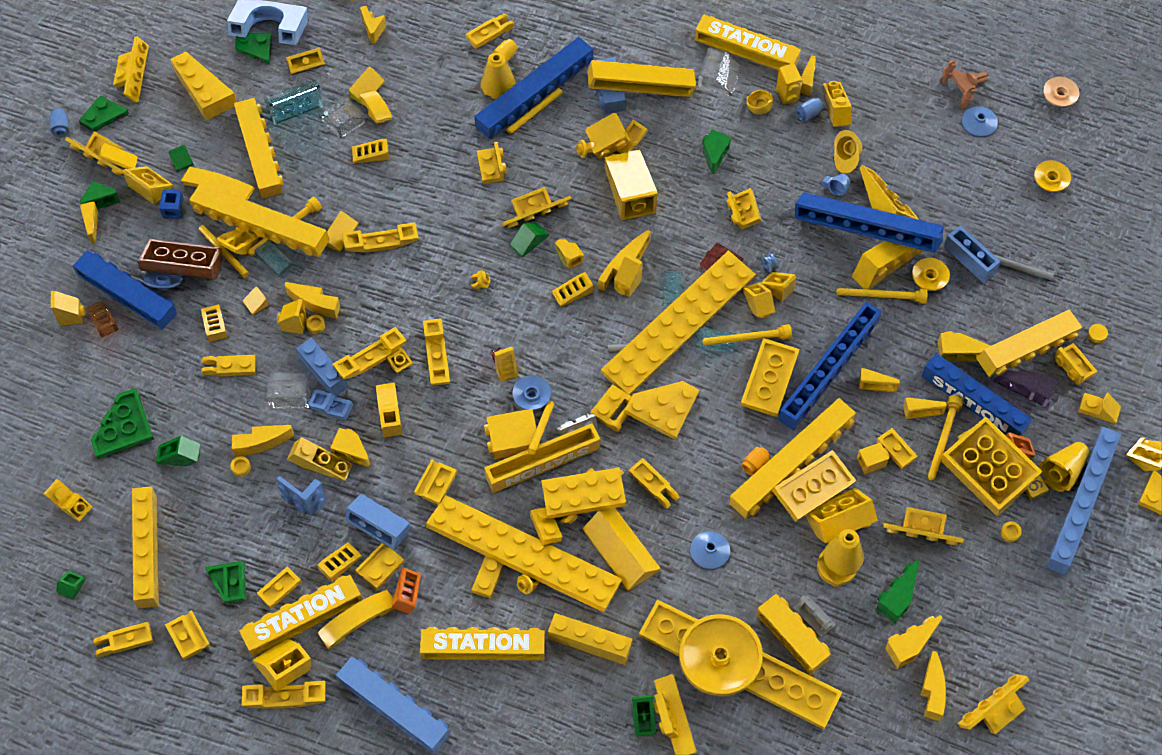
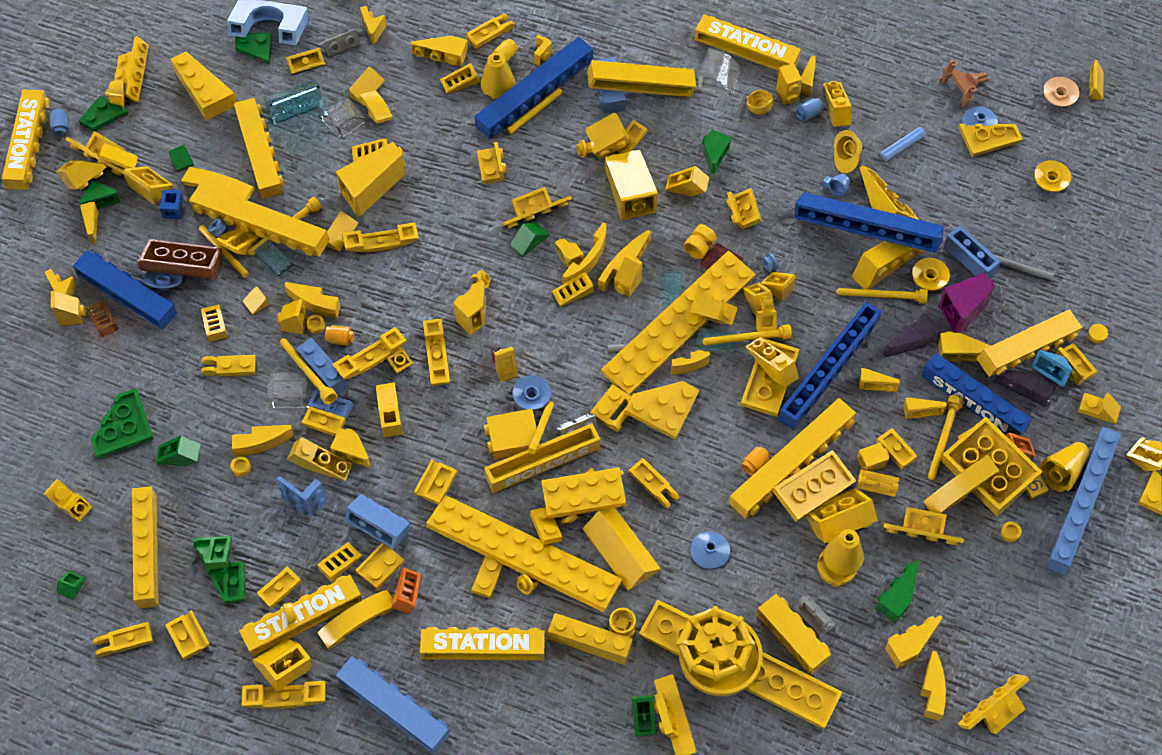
(25, 139): none -> yellow brick
(66, 286): none -> yellow slope
(78, 173): none -> yellow slope
(116, 92): none -> yellow piece
(214, 550): none -> green wing
(217, 227): none -> medium blue bush
(289, 613): none -> yellow tile
(323, 421): none -> yellow plate
(327, 394): none -> yellow piece
(339, 335): none -> light orange brick
(341, 42): none -> light grey hinge
(371, 177): none -> yellow slope
(443, 49): none -> yellow slope
(467, 82): none -> yellow slope
(471, 308): none -> yellow slope
(544, 50): none -> yellow bracket
(592, 257): none -> yellow slope
(622, 622): none -> yellow wheel
(688, 182): none -> yellow slope
(697, 360): none -> yellow slope
(700, 241): none -> yellow wheel
(712, 632): none -> yellow plate
(713, 310): none -> yellow slope
(766, 318): none -> yellow plate
(774, 362): none -> yellow slope
(877, 483): none -> yellow hinge
(902, 144): none -> light blue axle
(915, 336): none -> clear purple slope
(962, 485): none -> yellow slope
(965, 301): none -> magenta slope
(985, 139): none -> yellow wing
(1052, 366): none -> dark azure slope
(1096, 81): none -> yellow slope

